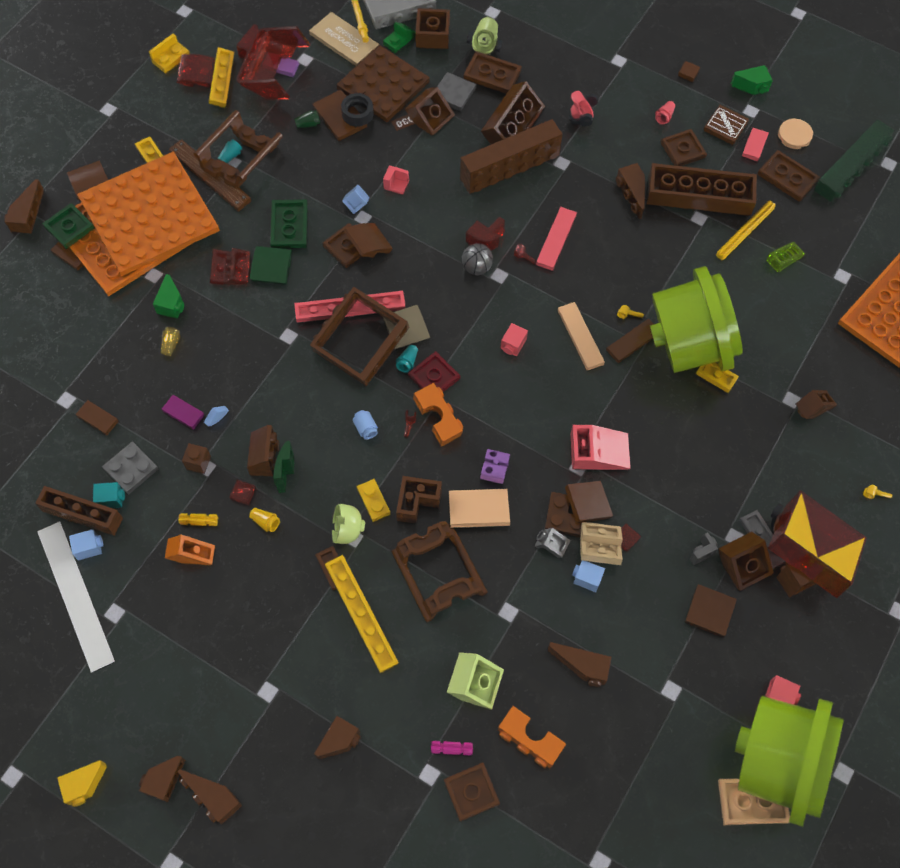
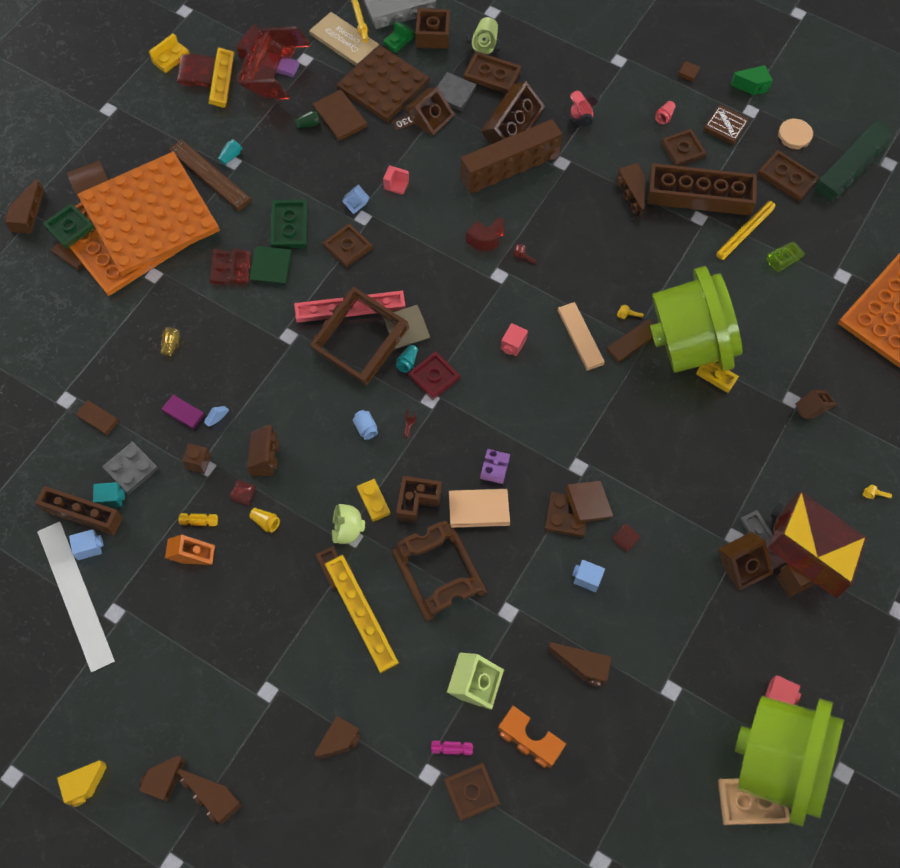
(148, 149): yellow plate -> none
(168, 299): green slope -> none
(247, 137): reddish brown piece -> none
(283, 466): dark green slope -> none
(357, 99): black tyre -> none
(368, 239): reddish brown slope -> none
(432, 399): orange arch -> none
(477, 259): flat silver piece -> none
(552, 542): flat silver bracket -> none
(556, 238): coral tile -> none
(599, 448): coral slope -> none
(601, 543): tan slope -> none
(704, 551): flat silver bracket -> none
(710, 610): reddish brown tile -> none
(755, 144): coral tile -> none

